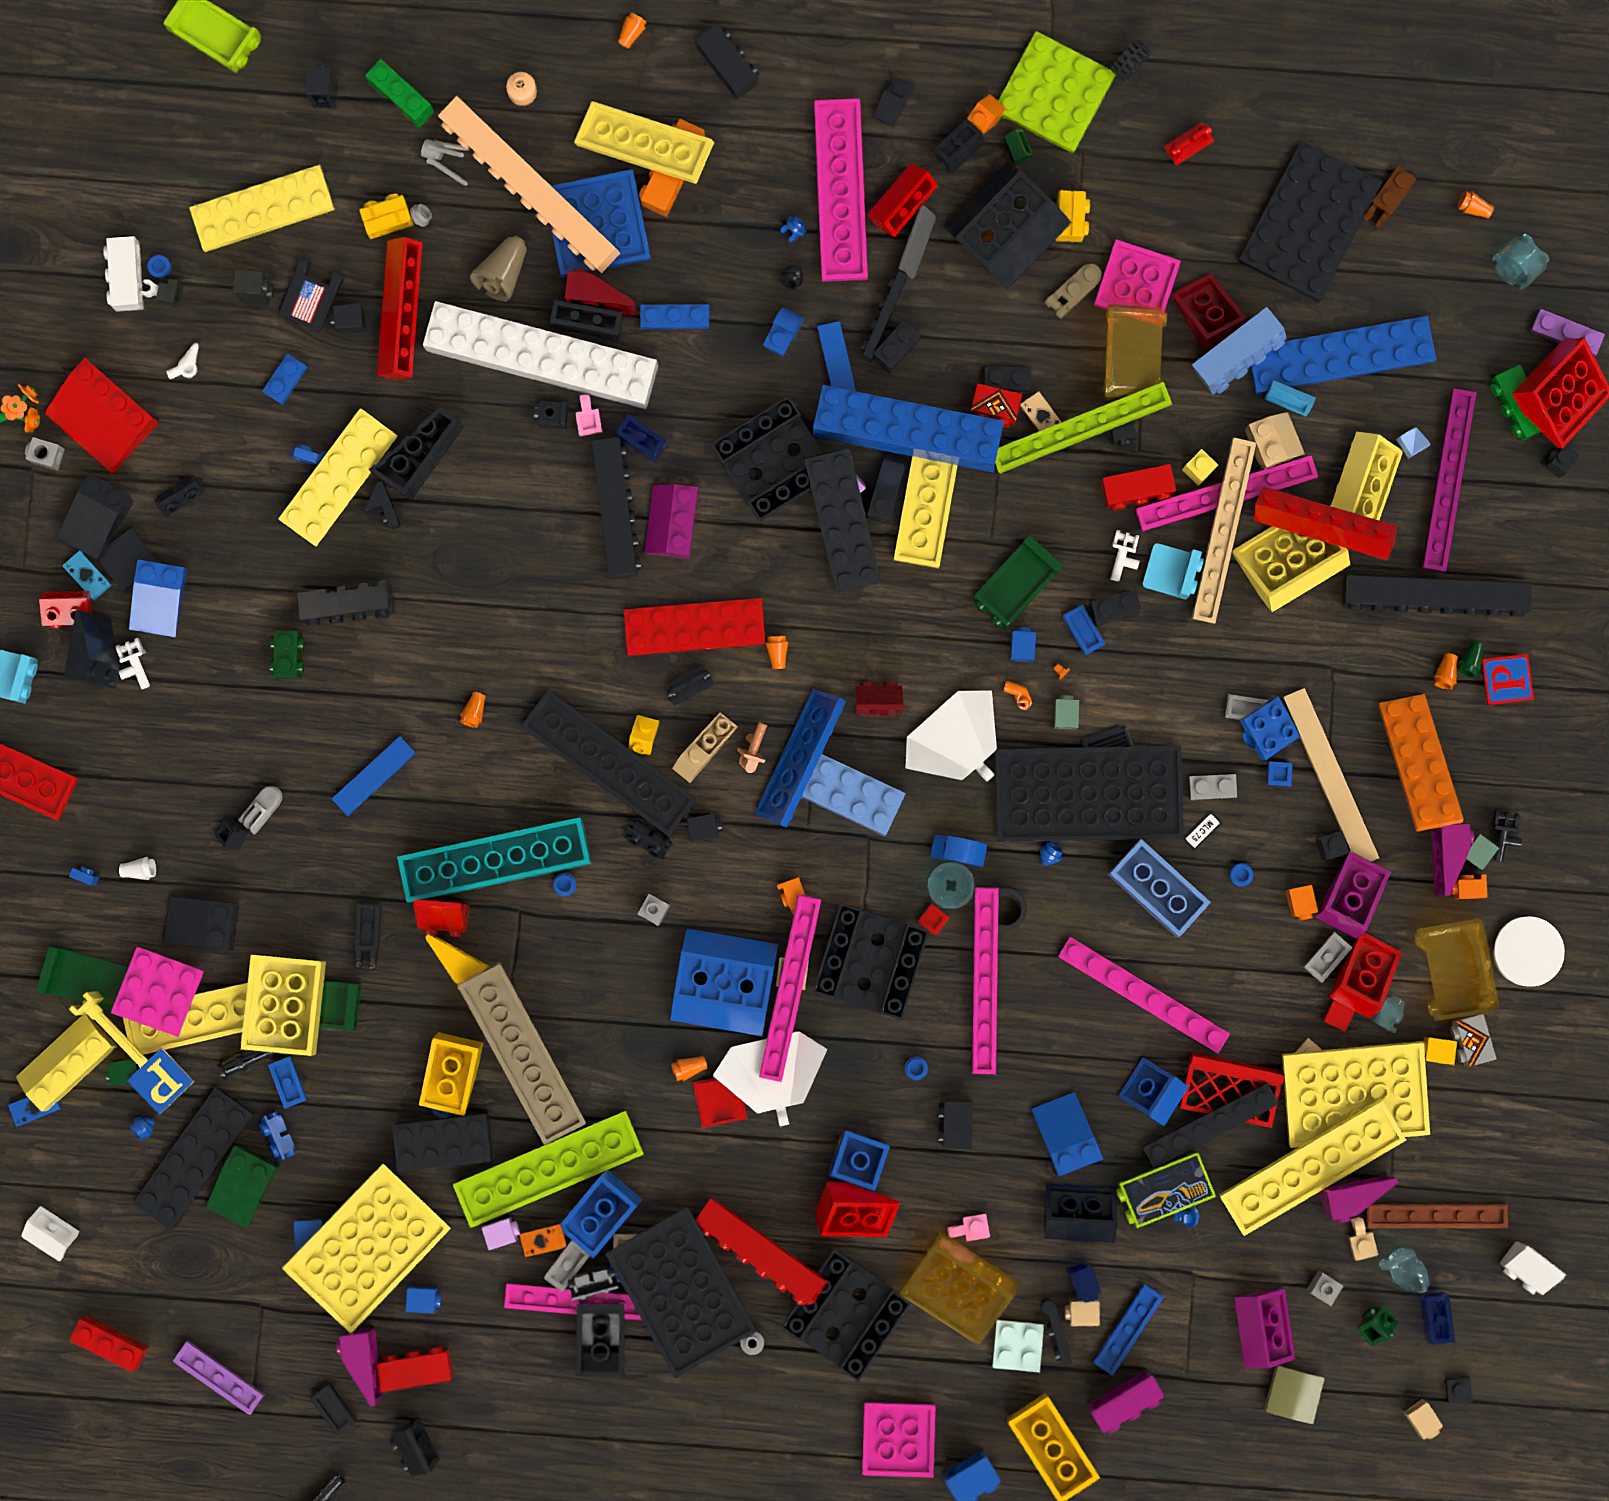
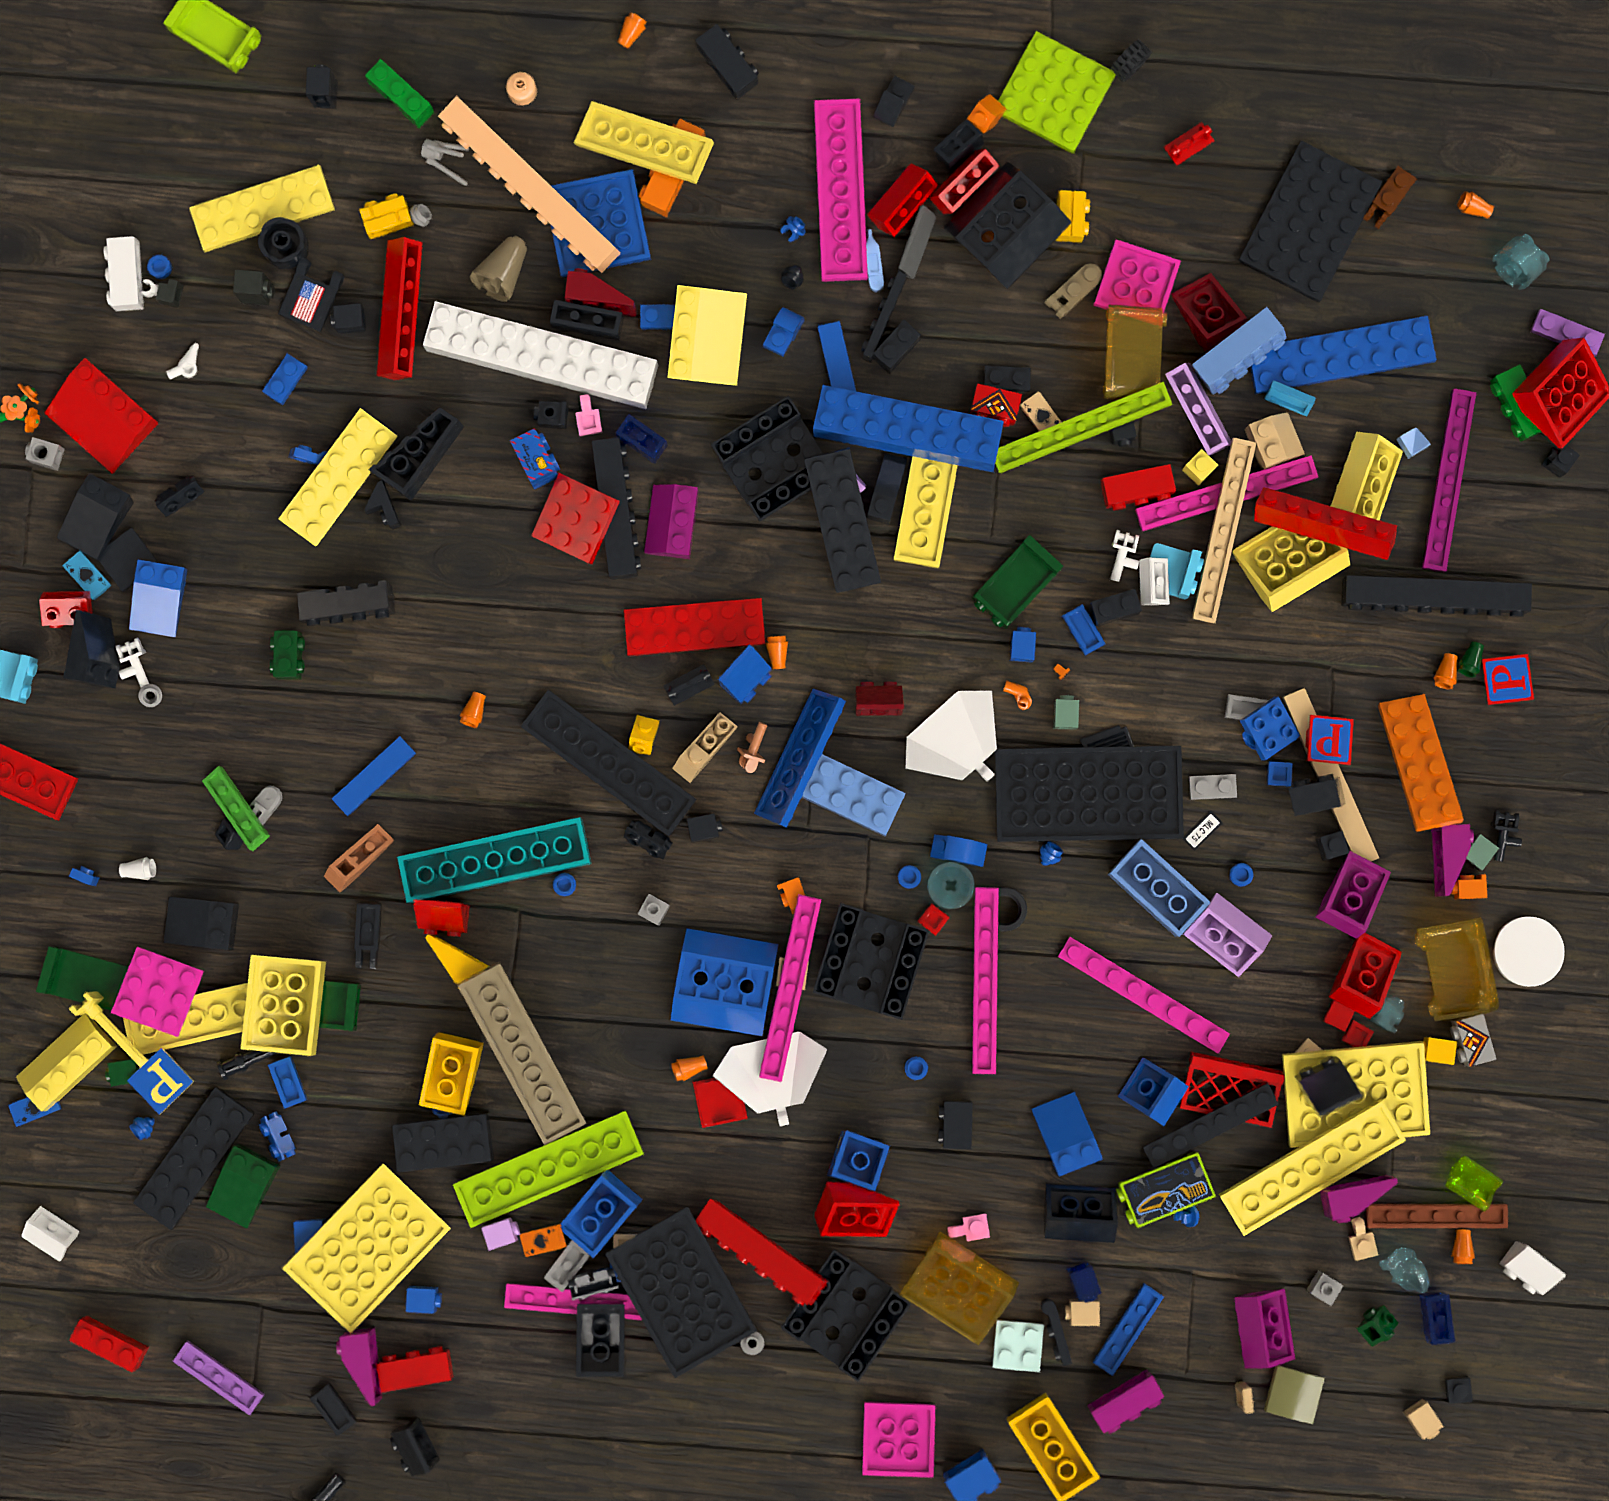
(150, 702): none -> light grey plate
(236, 808): none -> bright green tile
(270, 243): none -> black brick
(358, 858): none -> nougat slope
(536, 462): none -> blue brick
(575, 518): none -> red plate
(707, 335): none -> light yellow slope
(745, 675): none -> blue slope
(874, 264): none -> light blue piece
(909, 877): none -> blue tile
(964, 181): none -> red brick
(1018, 146): dark green piece -> none
(1154, 581): none -> white slope
(1198, 408): none -> lavender brick
(1228, 935): none -> lavender slope
(1244, 1397): none -> tan tile
(1301, 902): orange brick -> none
(1316, 796): none -> black brick
(1327, 957): light grey plate -> none
(1327, 1086): none -> black slope
(1329, 740): none -> piece
(1357, 1035): none -> red tile
(1463, 1248): none -> orange cone
(1473, 1182): none -> clear neon green bracket

